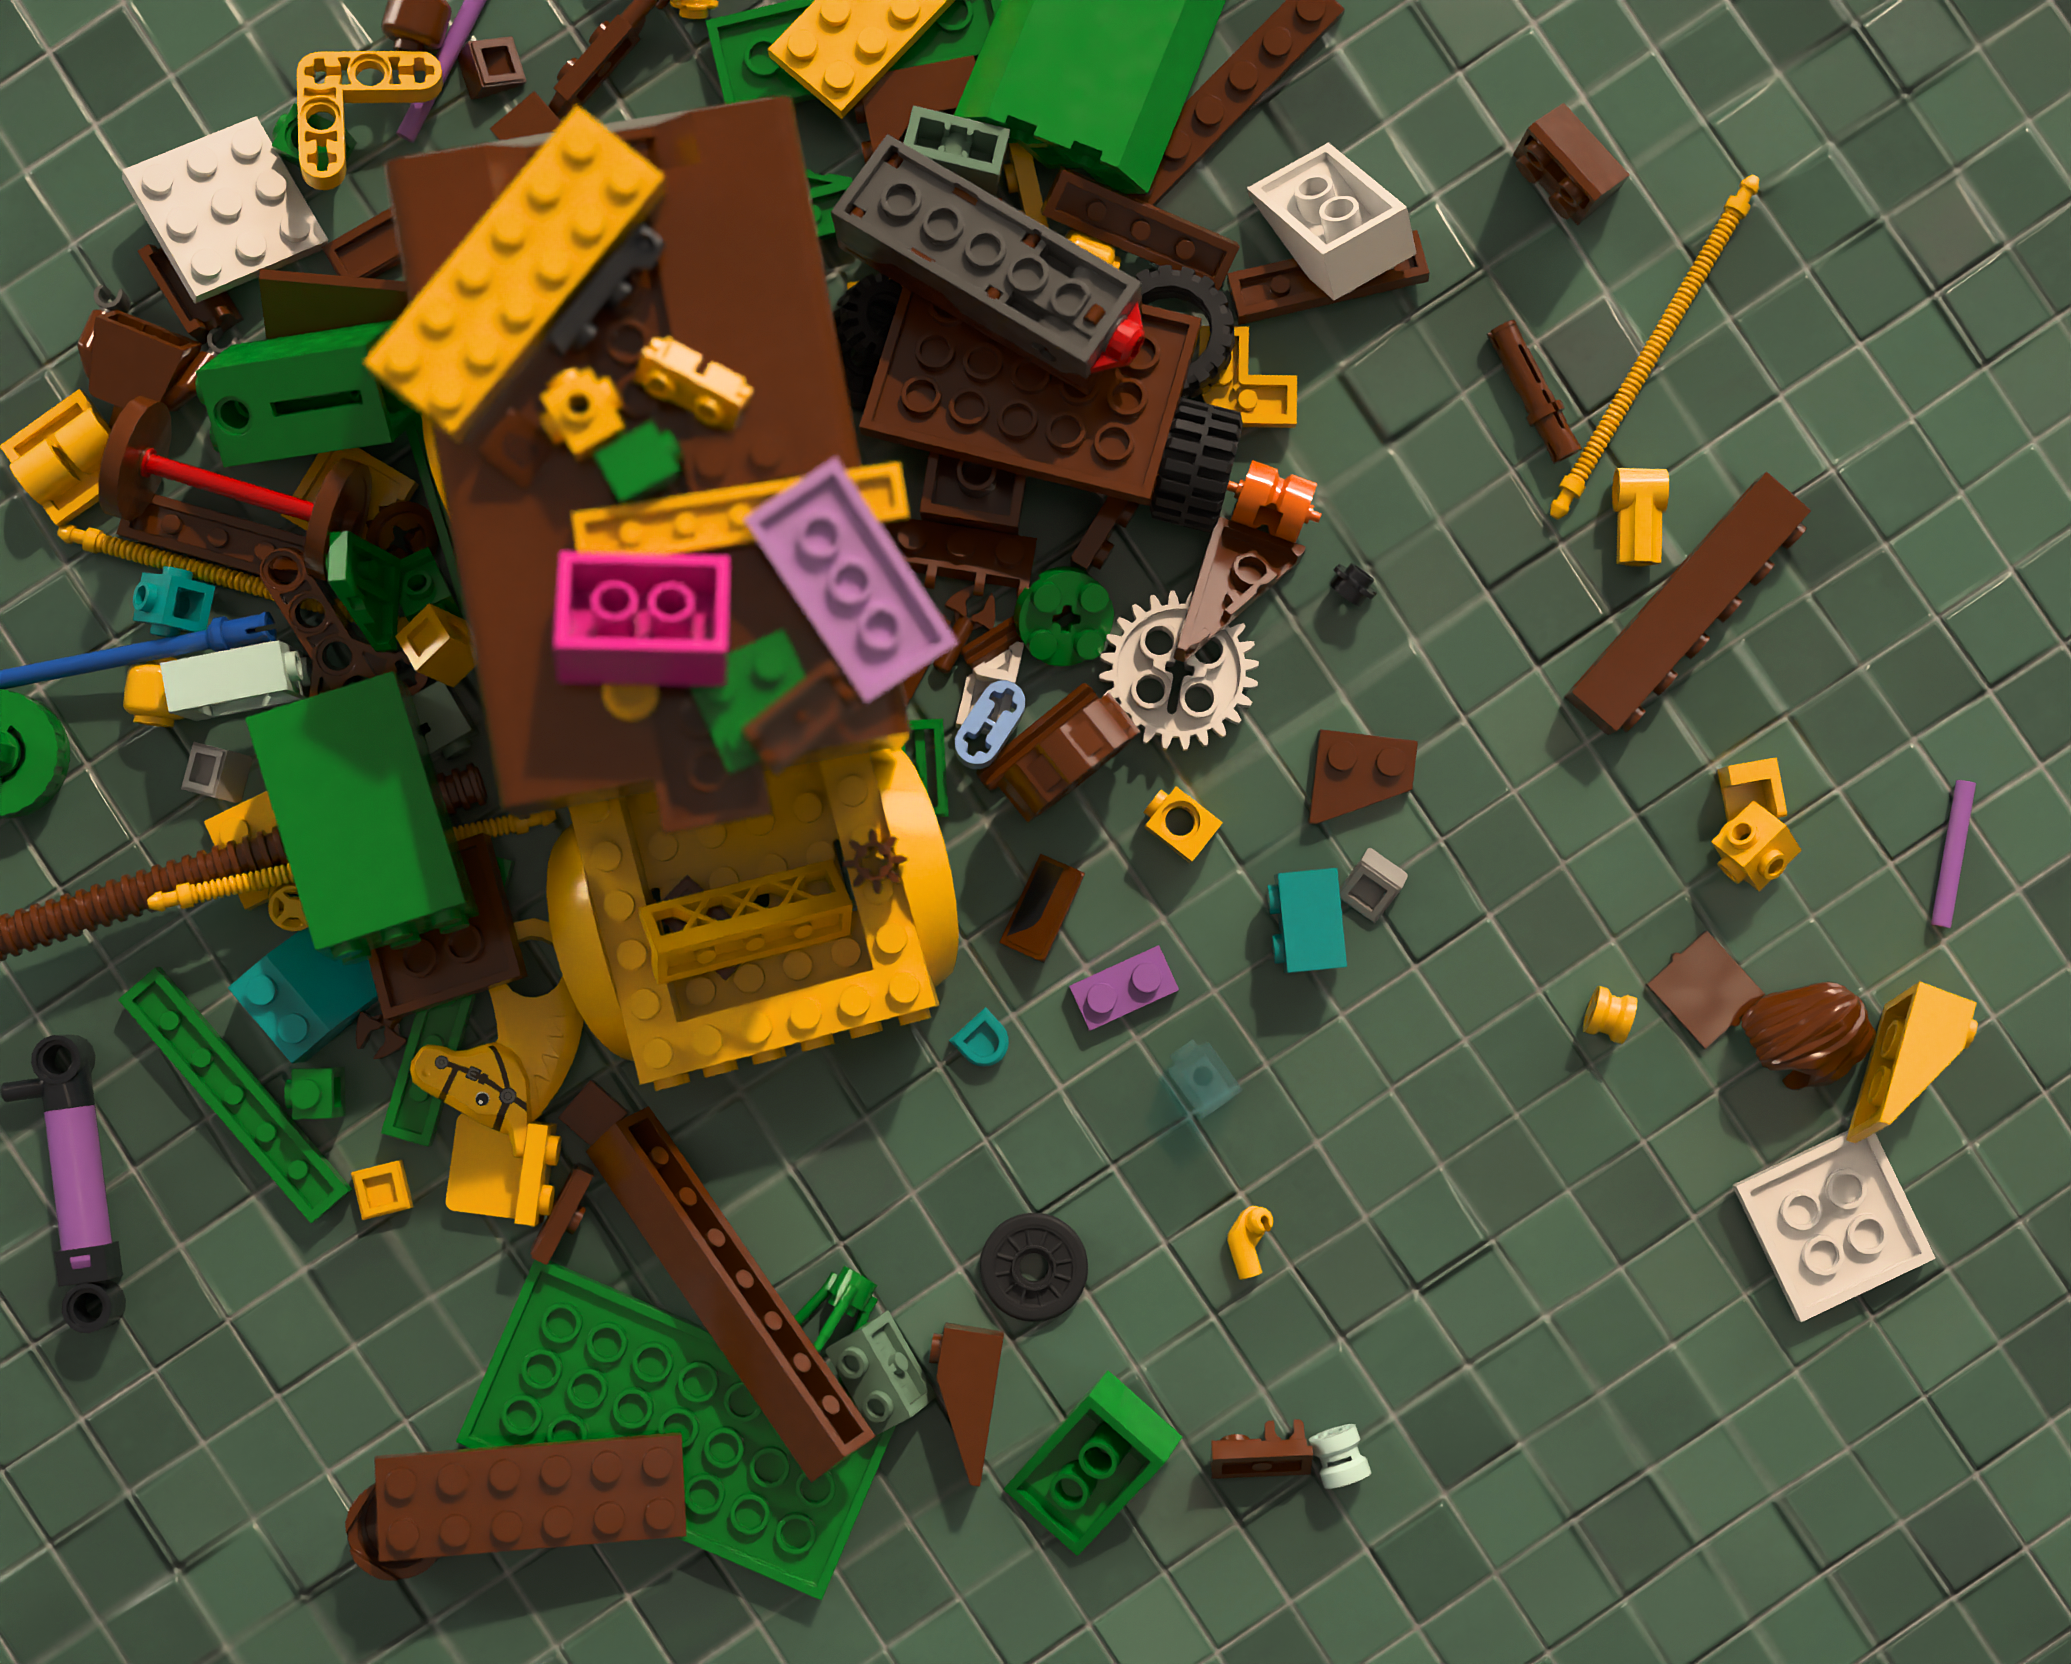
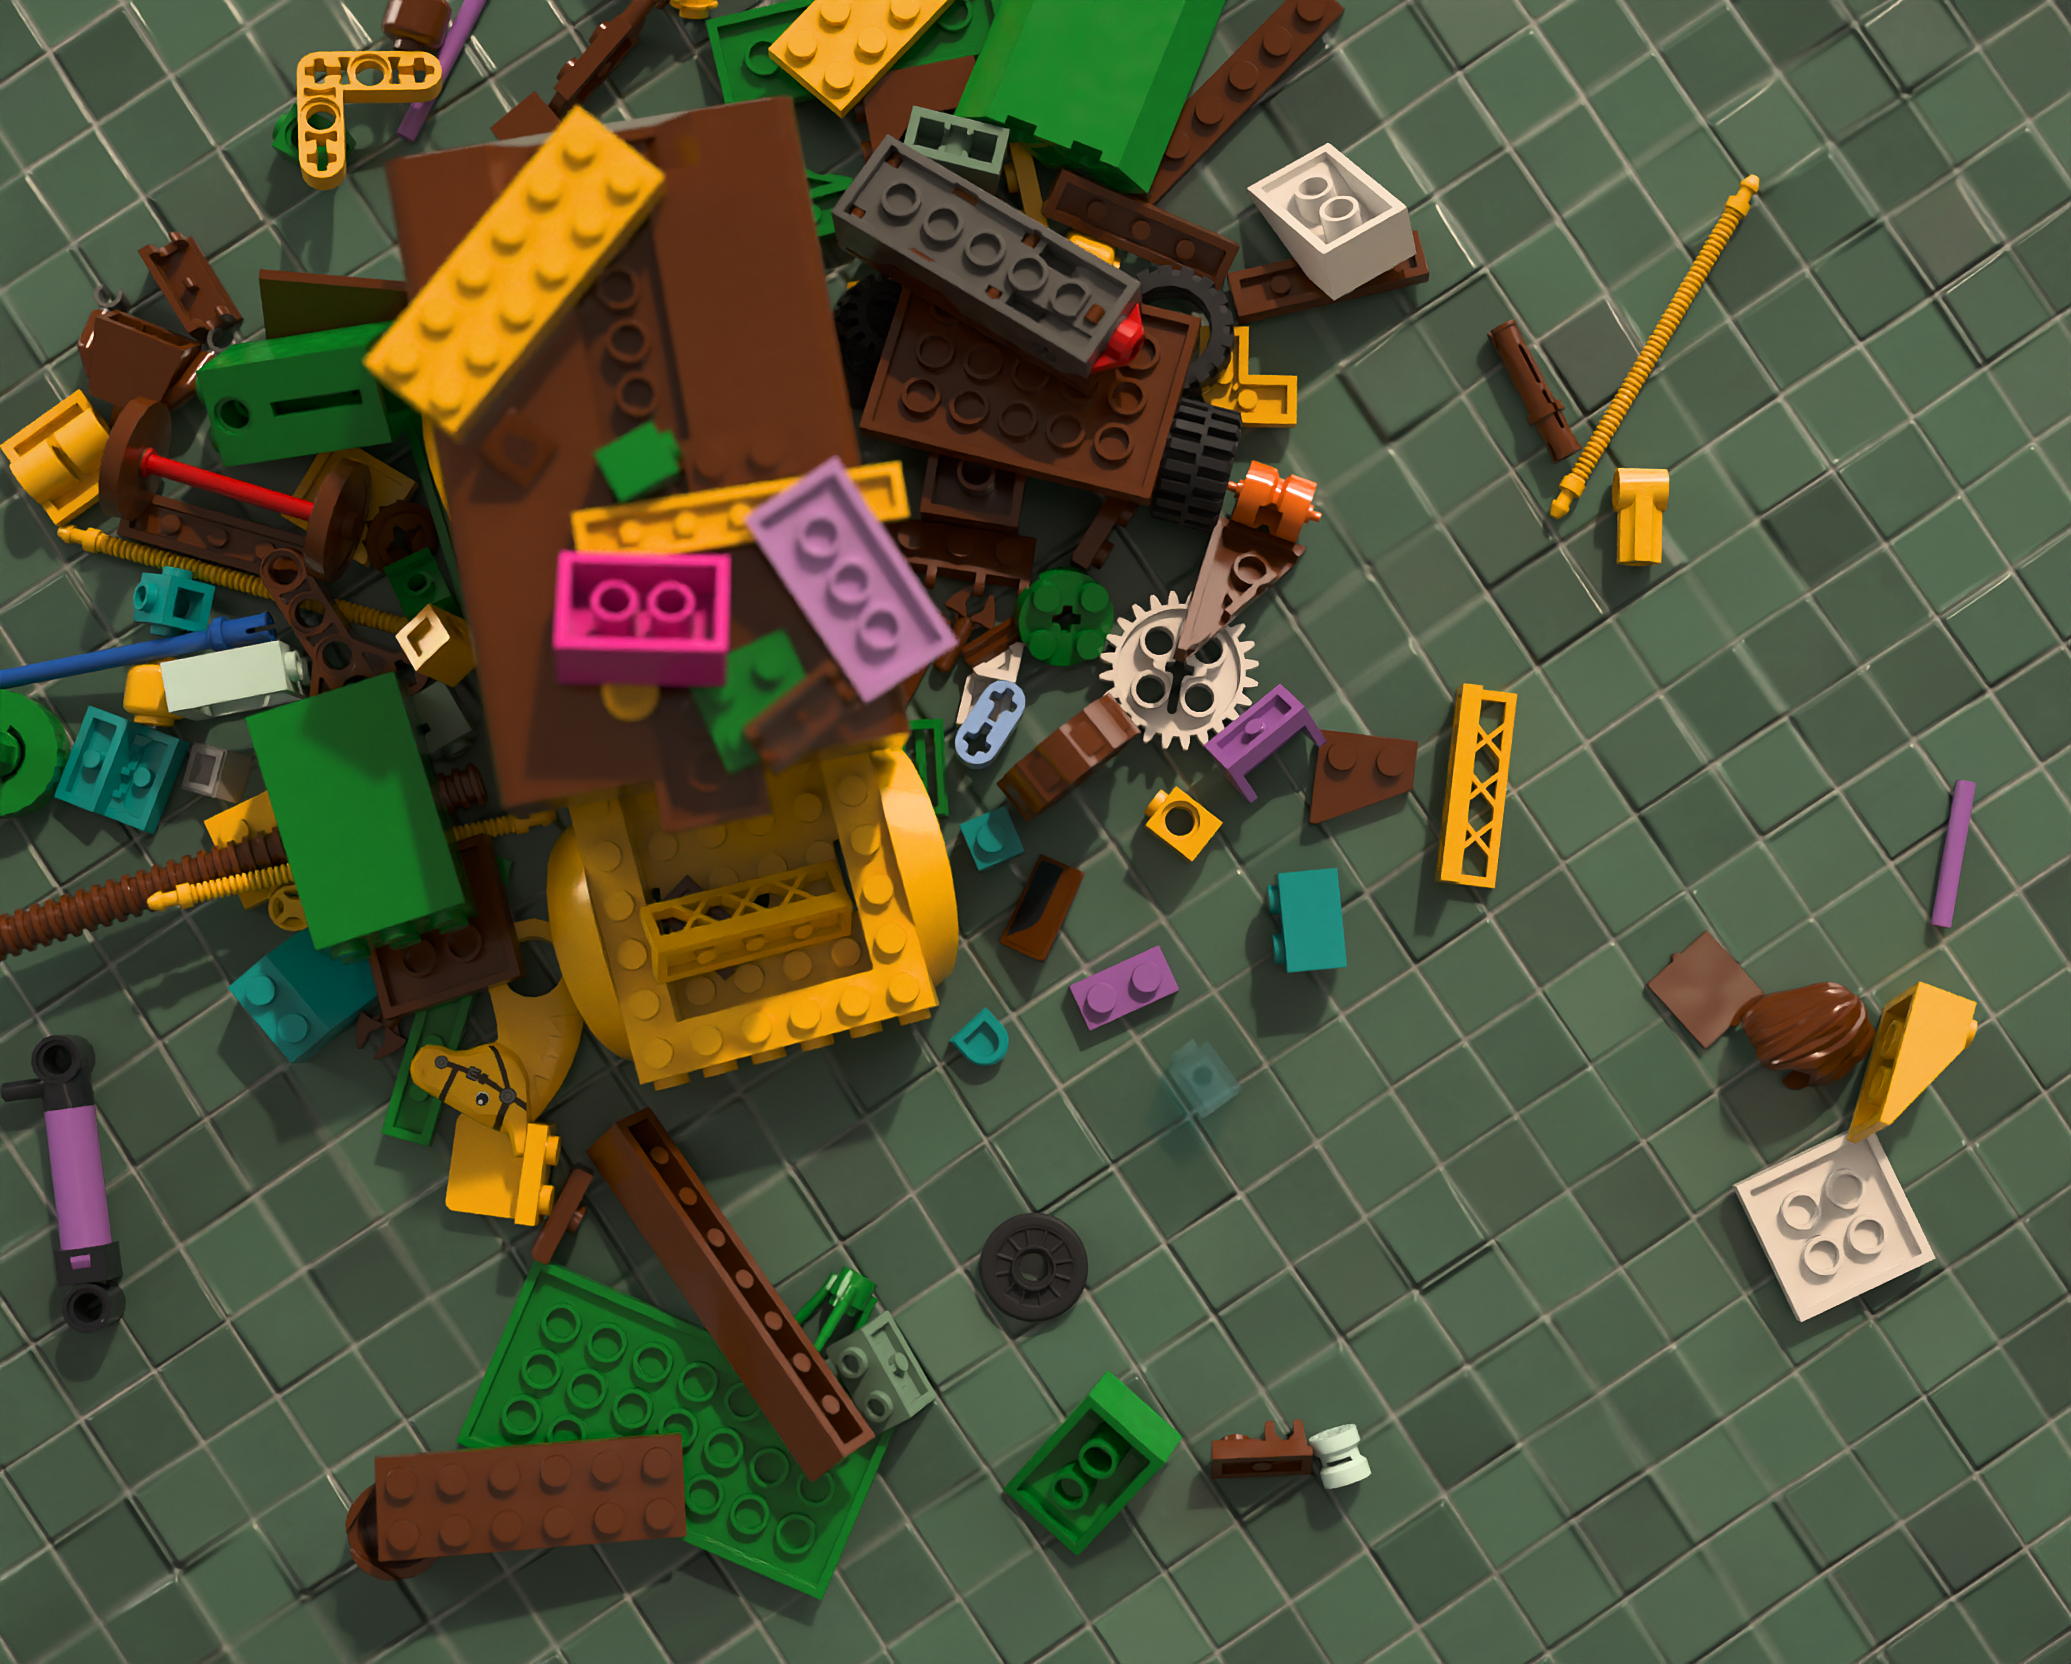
(121, 769): none -> teal slope
(224, 209): white plate -> none
(235, 1094): green plate -> none
(316, 1093): green brick -> none
(366, 248): reddish brown tile -> none
(367, 586): green wing -> none
(382, 1189): yellow tile -> none
(490, 66): reddish brown slope -> none
(587, 431): yellow brick -> none
(592, 1113): reddish brown tile -> none
(606, 289): black hinge -> none
(670, 374): yellow hinge -> none
(864, 852): reddish brown gear -> none
(967, 1380): reddish brown slope -> none
(992, 839): none -> teal brick
(1035, 734): reddish brown axle -> none
(1245, 1236): yellow arm -> none
(1258, 735): none -> medium lavender panel
(1353, 584): black plate -> none
(1372, 885): light grey slope -> none
(1459, 784): none -> yellow fence
(1568, 164): reddish brown slope -> none
(1610, 1014): yellow wheel -> none
(1687, 604): reddish brown brick -> none
(1750, 782): yellow panel -> none
(1755, 847): yellow brick -> none

